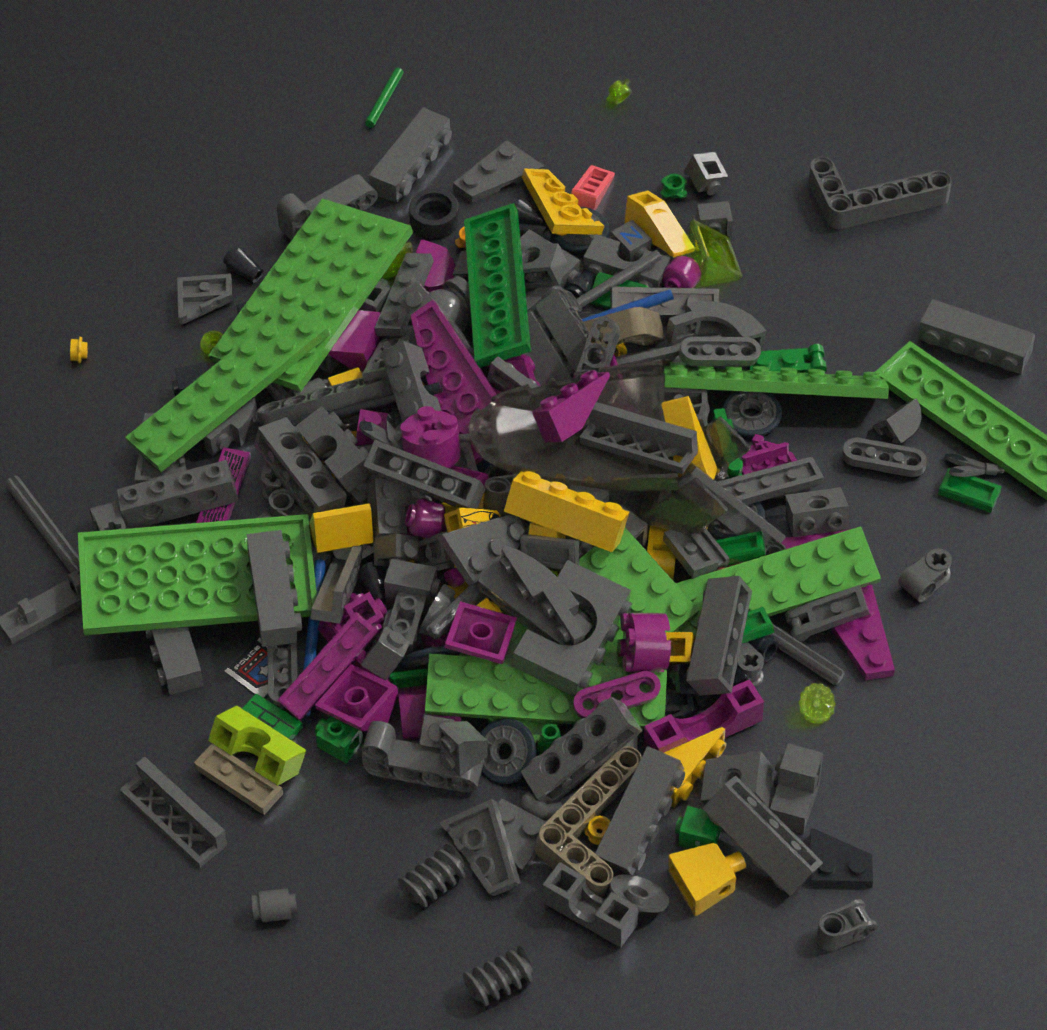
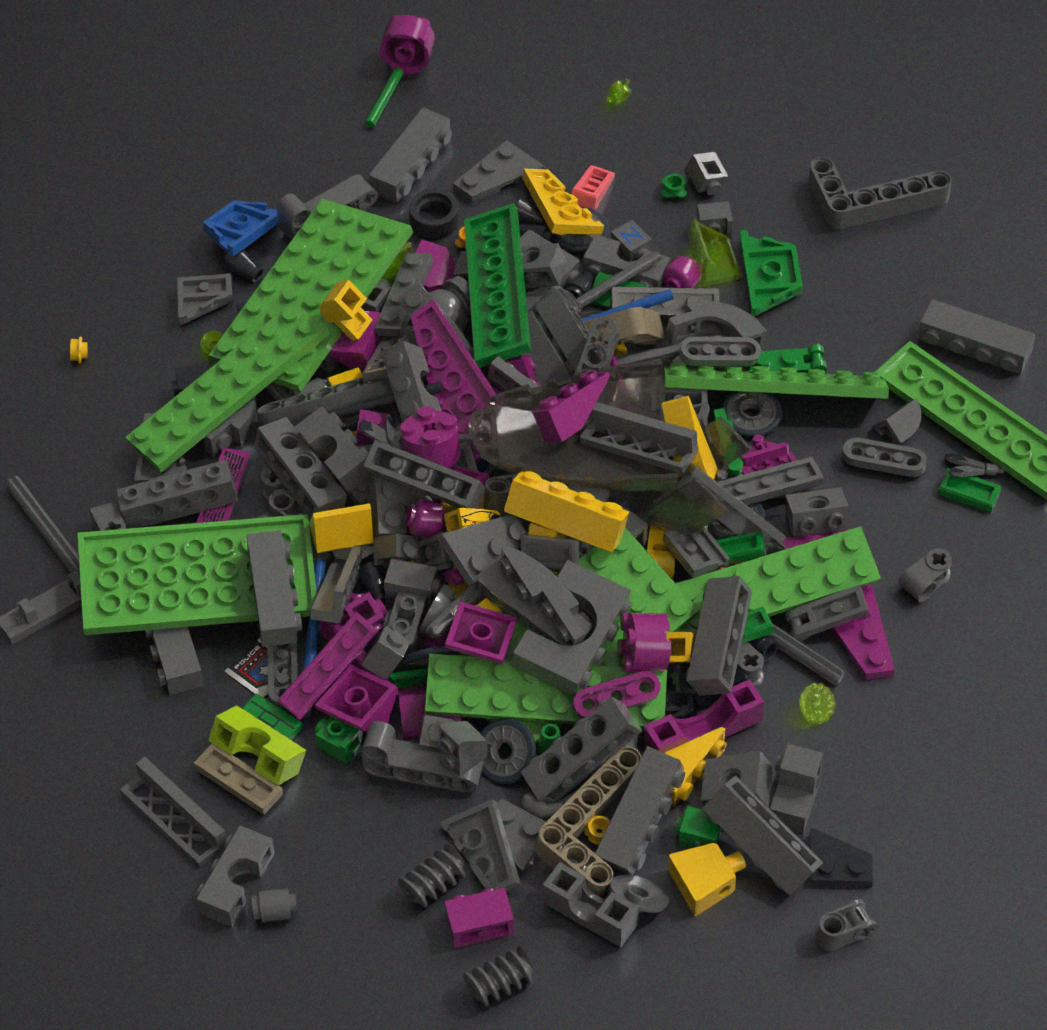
(240, 225): none -> blue wing
(243, 853): none -> dark grey arch
(344, 309): none -> yellow brick
(407, 43): none -> magenta brick
(479, 917): none -> magenta brick
(658, 223): yellow slope -> none
(770, 271): none -> green wing

